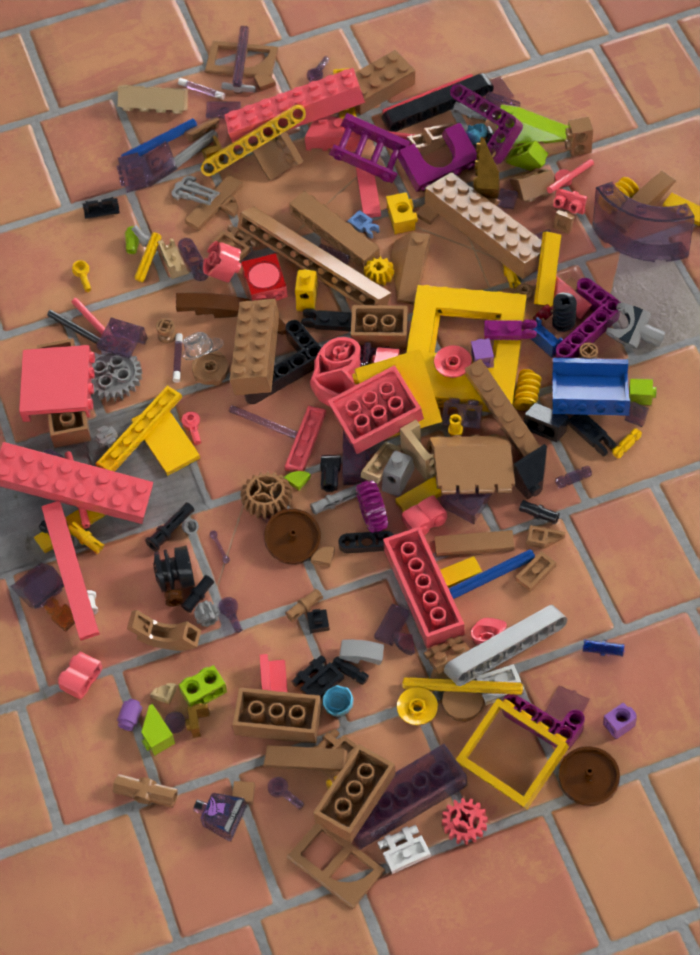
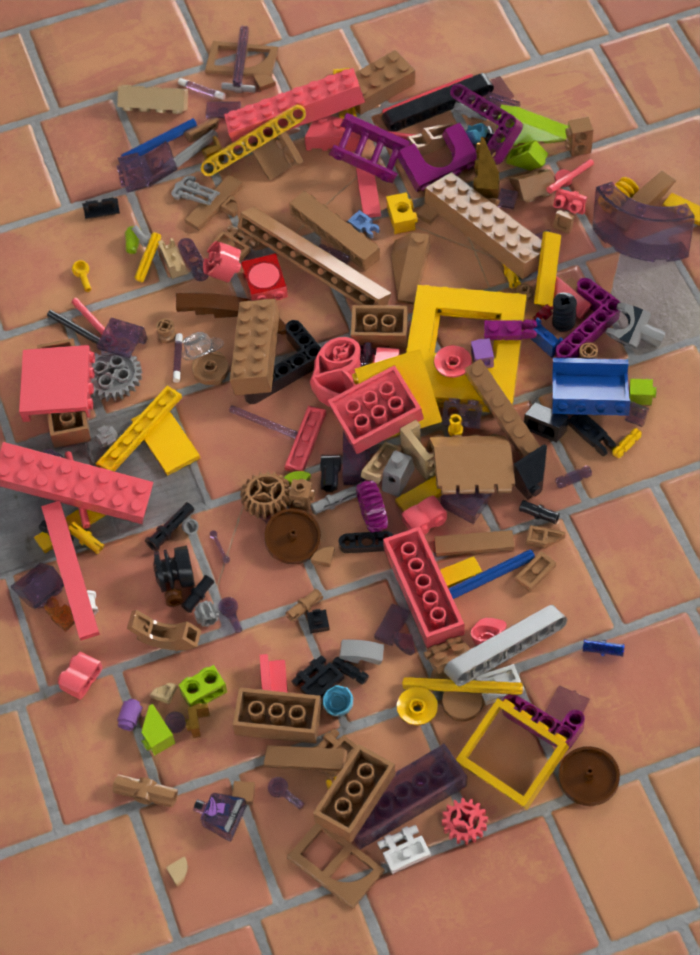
(178, 870): none -> tan tile
(191, 421): coral plate -> none
(301, 494): none -> medium nougat brick
(306, 284): yellow torso -> none
(316, 73): clear purple plate -> none
(327, 320): black hinge -> none
(379, 270): yellow gear -> none
(526, 390): yellow piece -> none
(618, 728): medium lavender brick -> none

